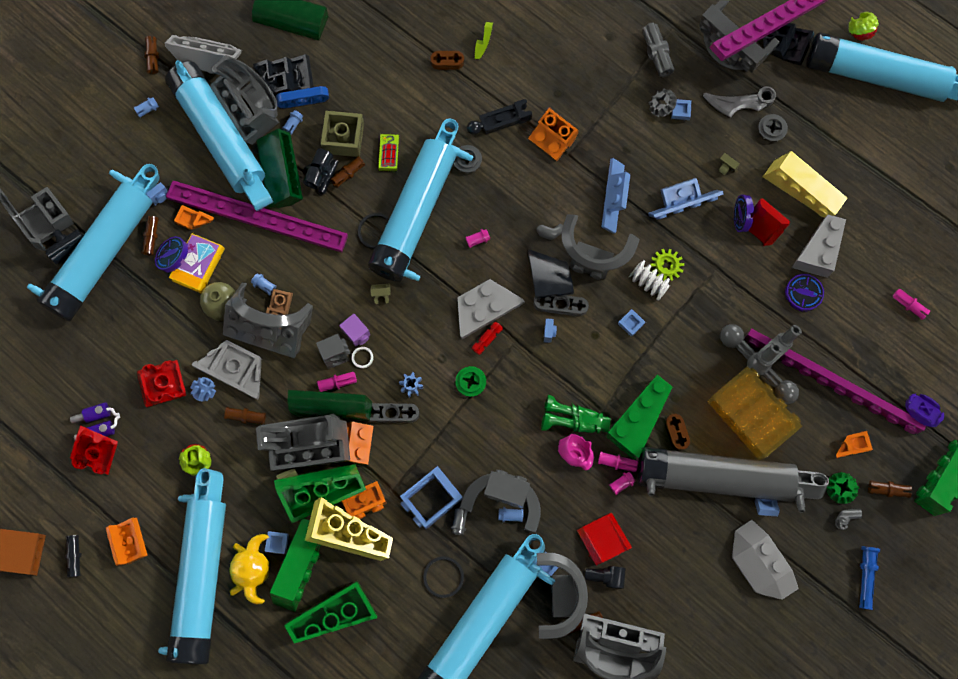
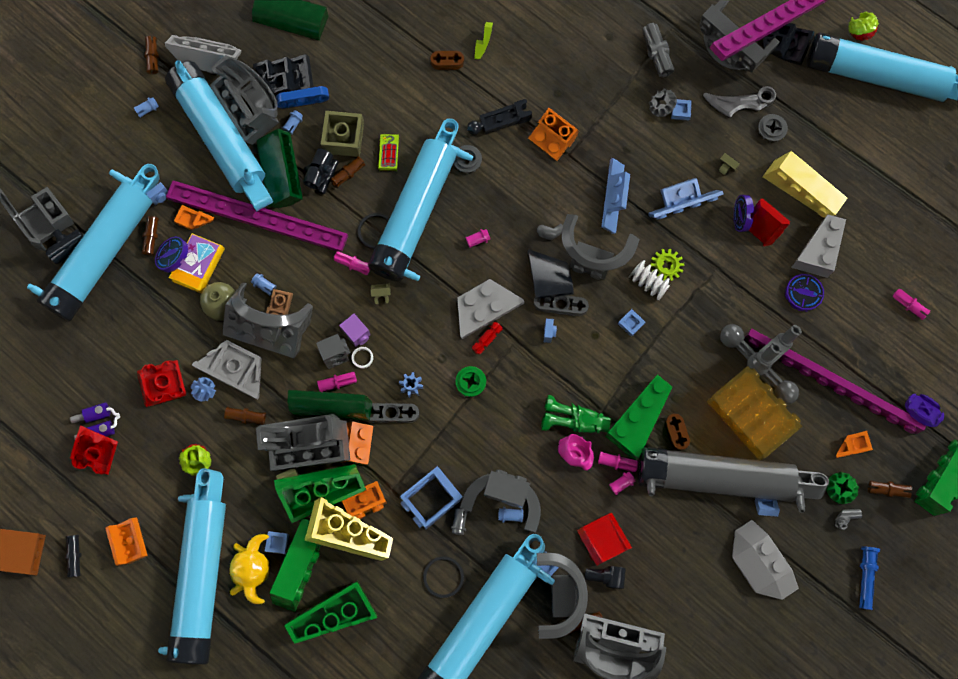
(352, 262): none -> dark pink axle

